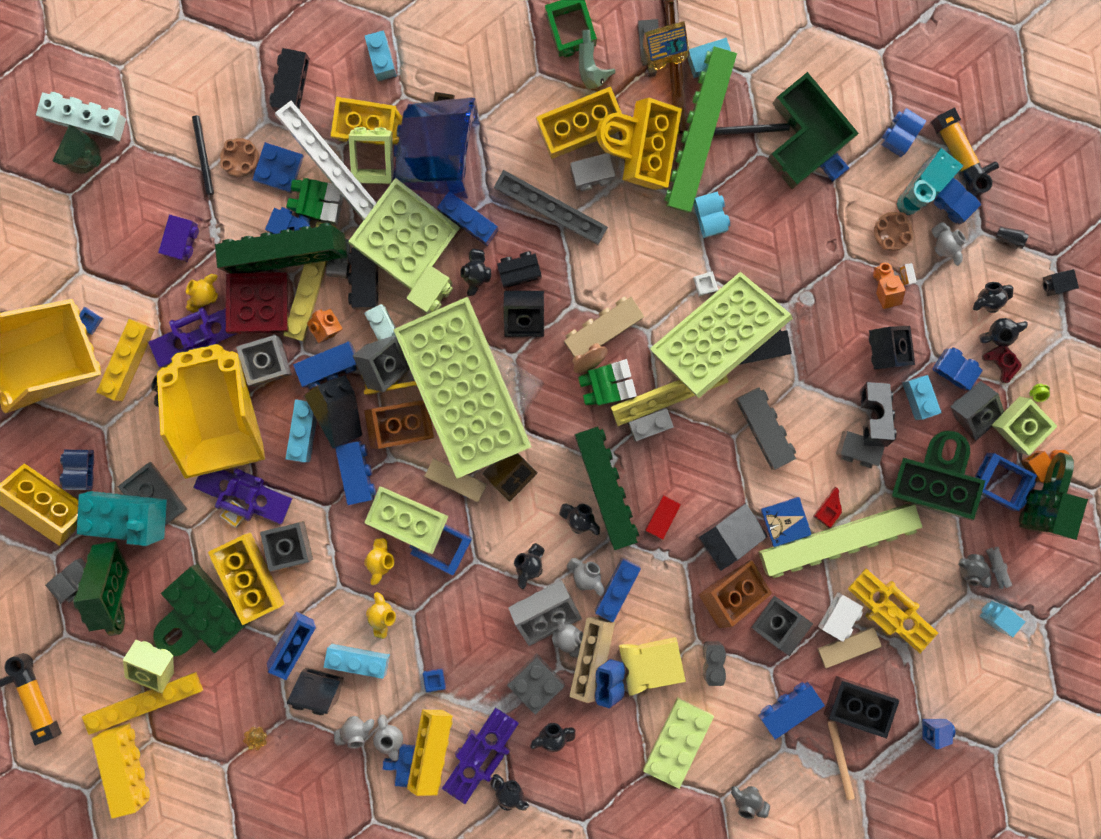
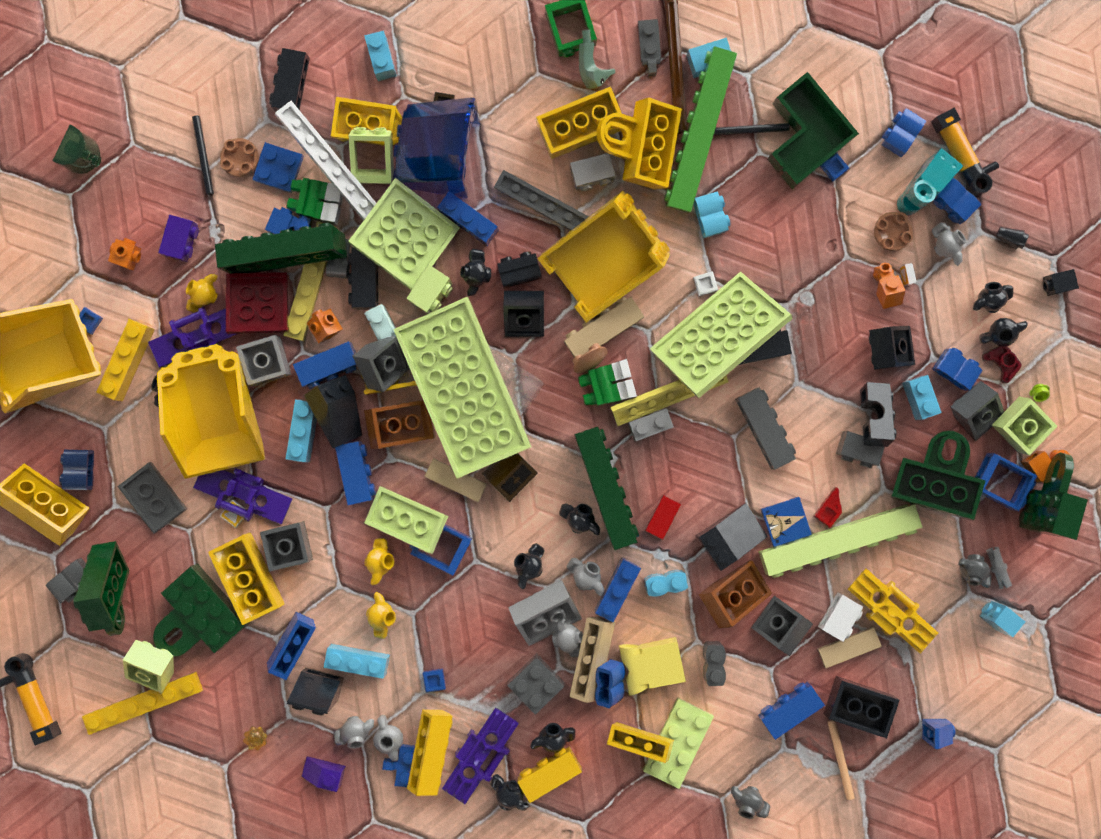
(84, 117): light aqua brick -> none
(121, 770): yellow brick -> none
(122, 517): teal hinge -> none
(125, 253): none -> orange brick
(323, 773): none -> dark purple slope
(549, 774): none -> yellow brick
(606, 255): none -> yellow windscreen
(640, 742): none -> yellow brick
(660, 584): none -> medium azure brick
(666, 45): slope -> none

